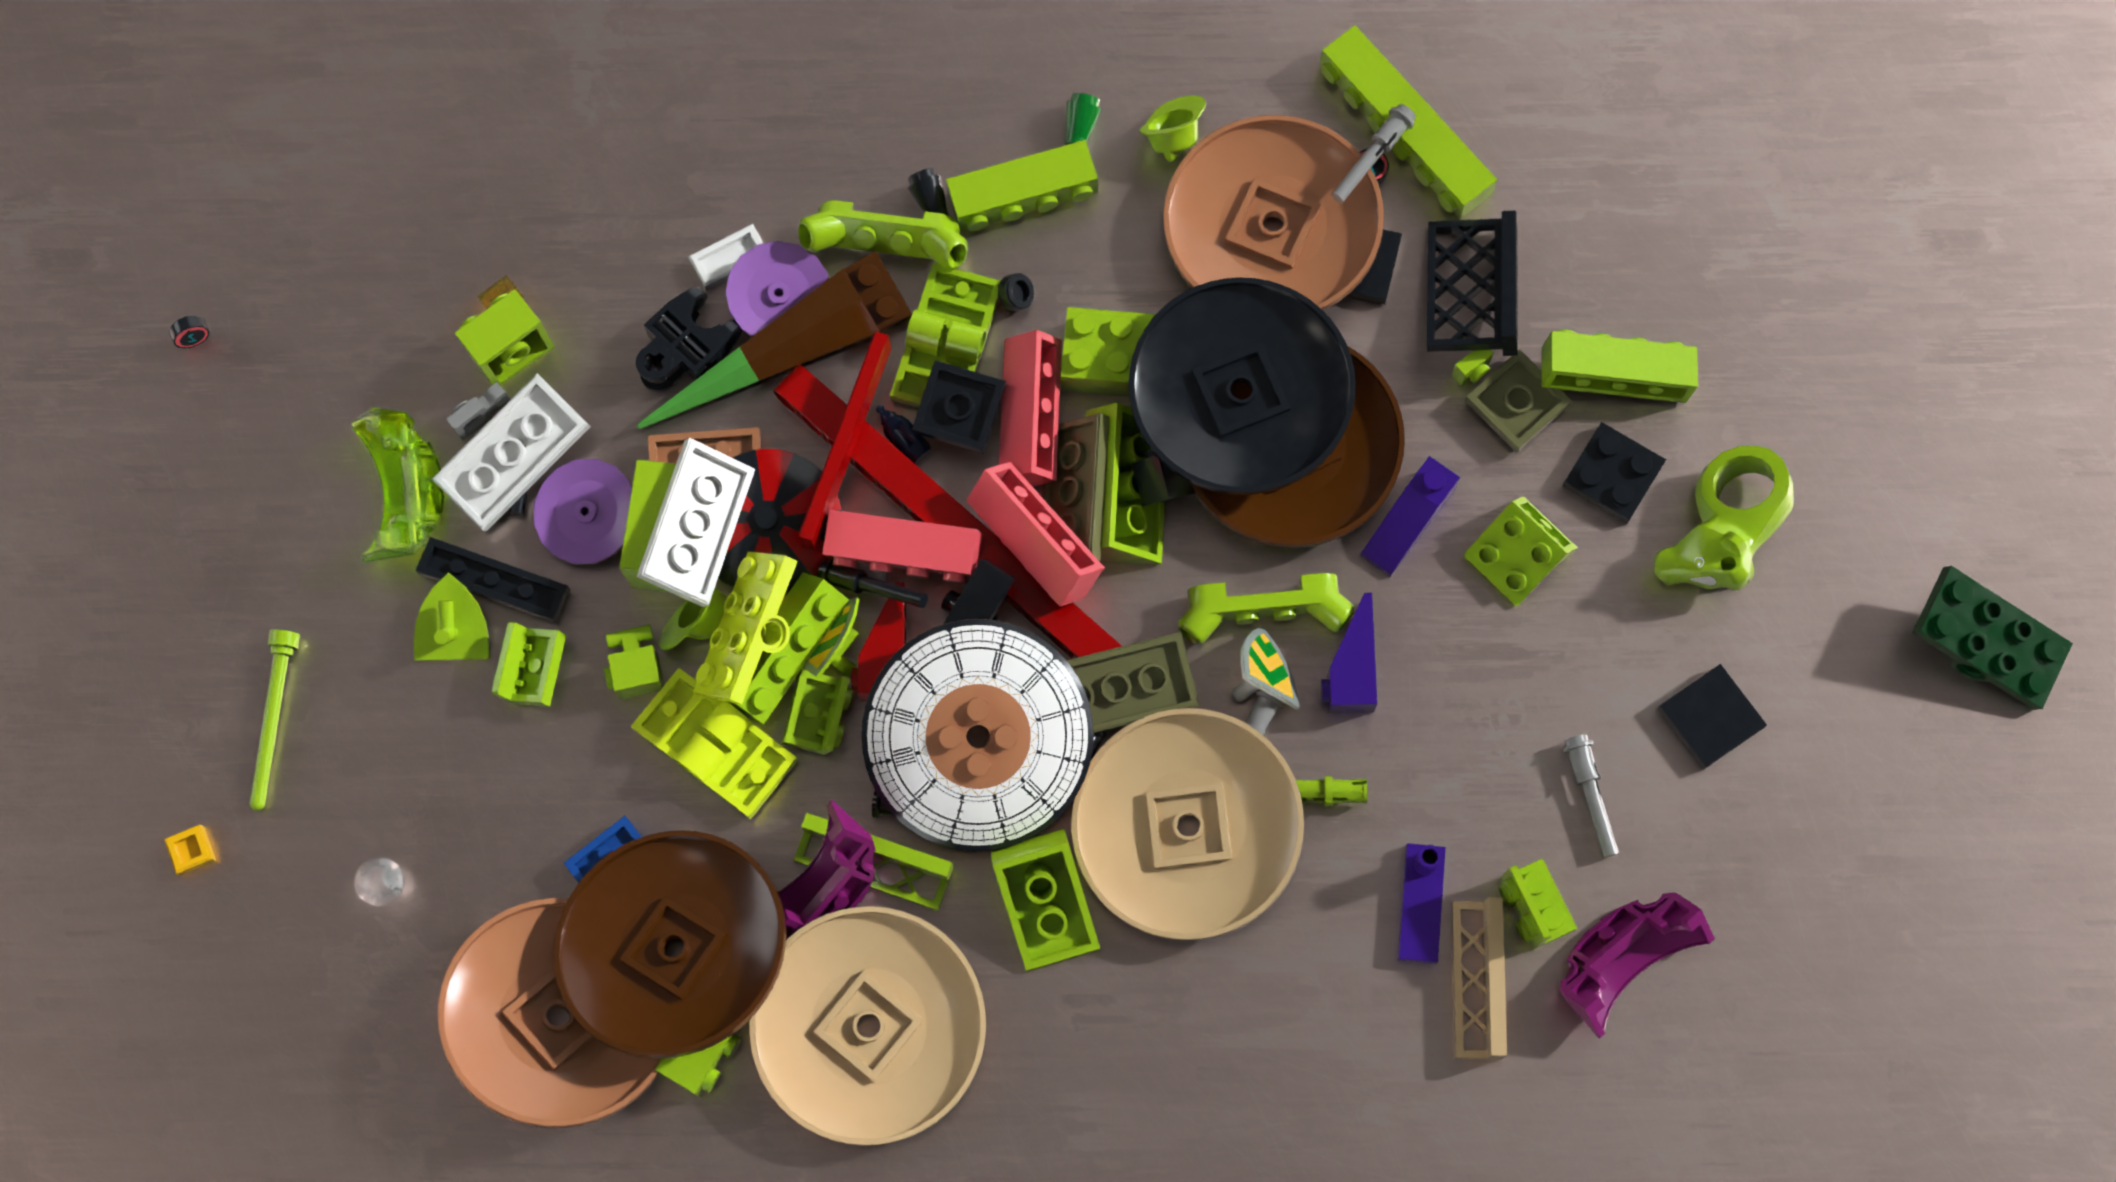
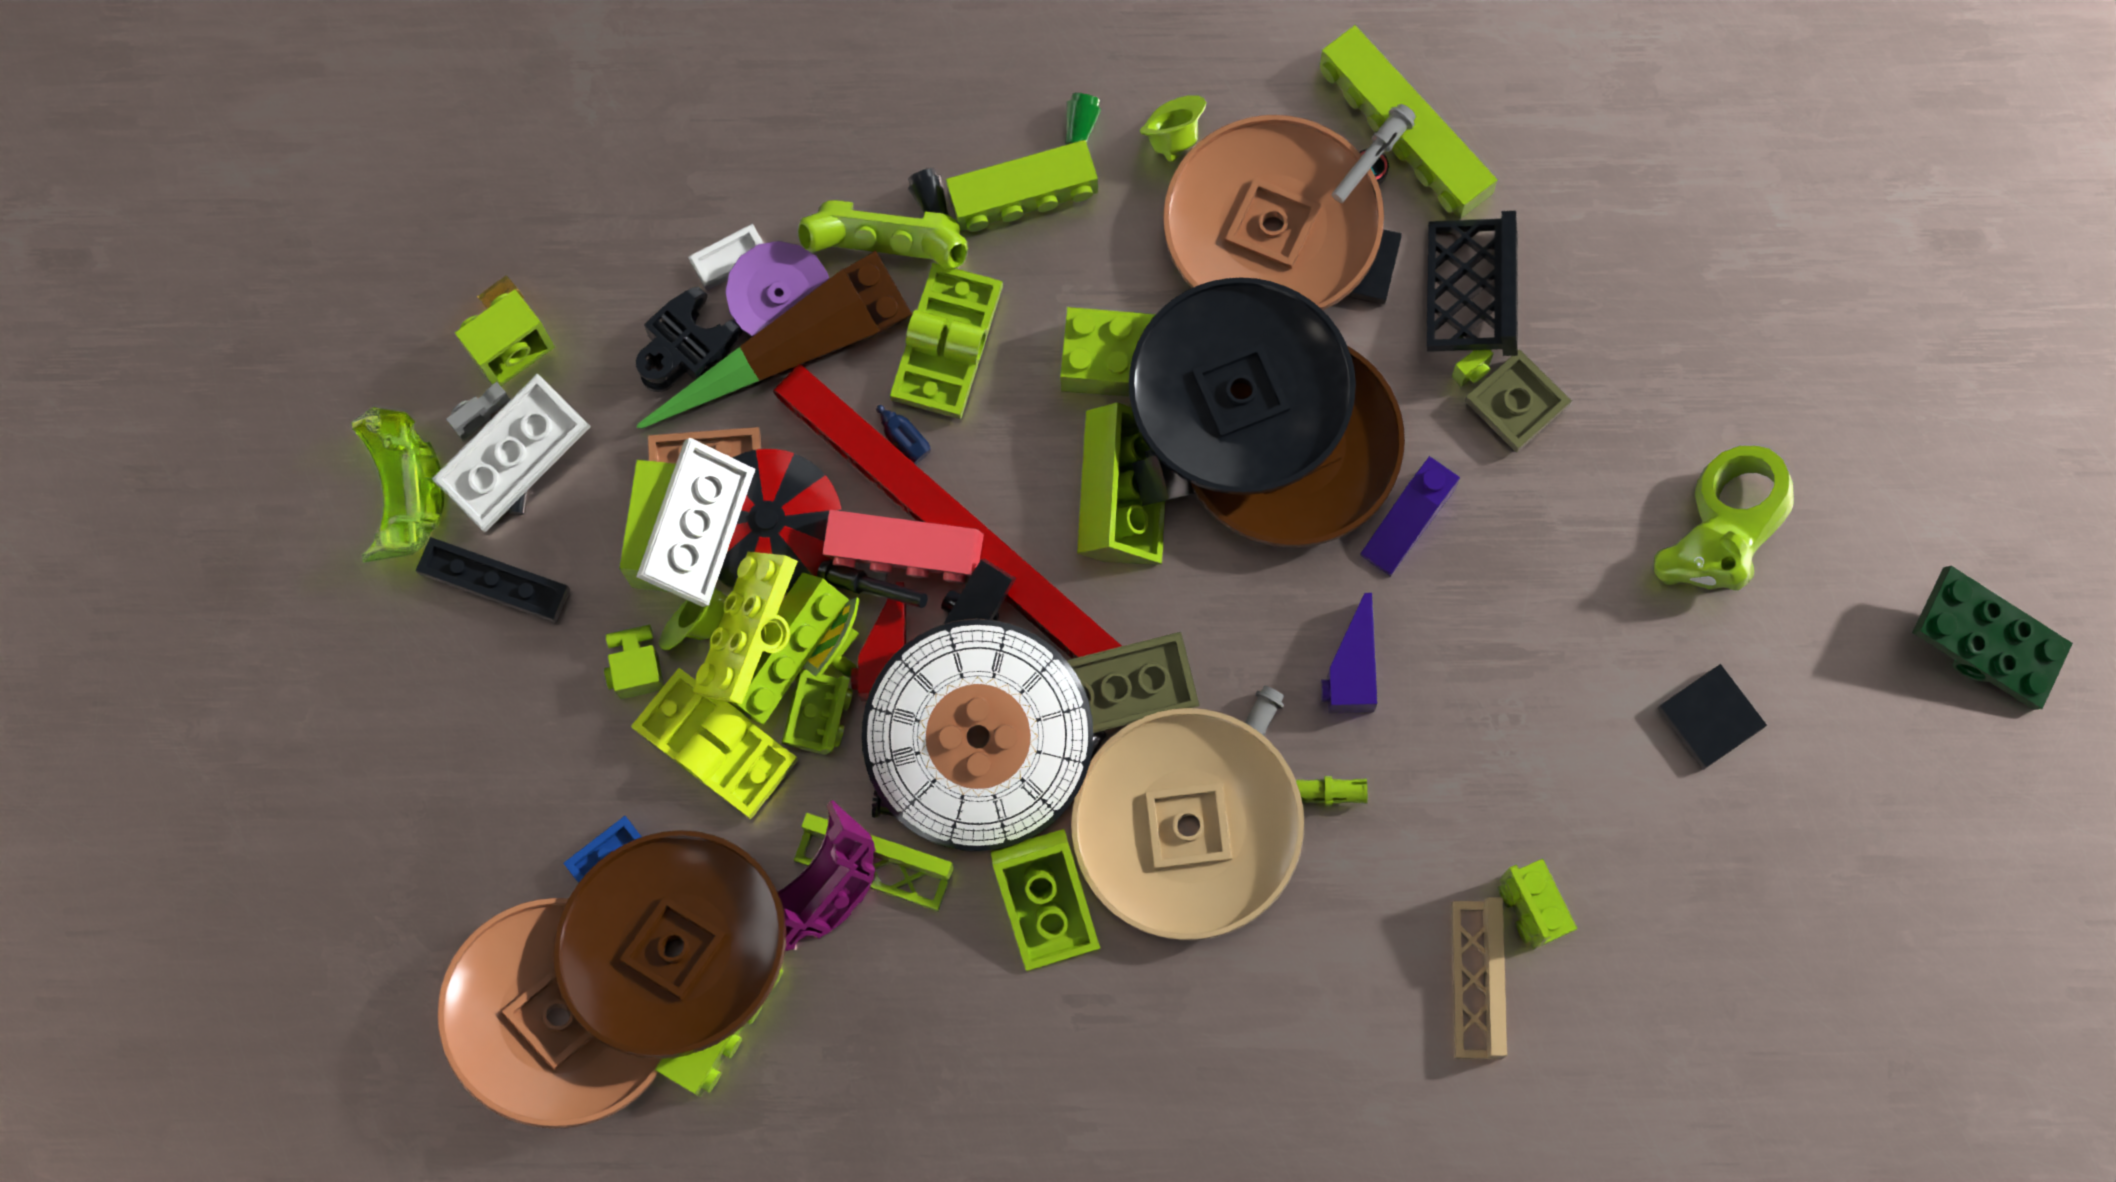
(189, 331): black tile -> none
(189, 850): yellow tile -> none
(282, 645): lime piece -> none
(379, 881): clear piece -> none
(450, 624): lime shield -> none
(528, 665): lime bracket -> none
(583, 511): medium lavender piece -> none
(845, 440): red tile -> none
(927, 1037): tan dish -> none
(959, 407): black plate -> none
(1016, 292): black tile -> none
(1031, 405): coral brick -> none
(1035, 534): coral brick -> none
(1081, 478): olive tile -> none
(1265, 669): shield -> none
(1316, 595): lime plate -> none
(1421, 903): dark purple piece -> none
(1519, 550): lime bracket -> none
(1587, 775): light grey pin -> none
(1614, 473): black plate -> none
(1619, 366): lime brick -> none
(1624, 947): magenta windscreen -> none

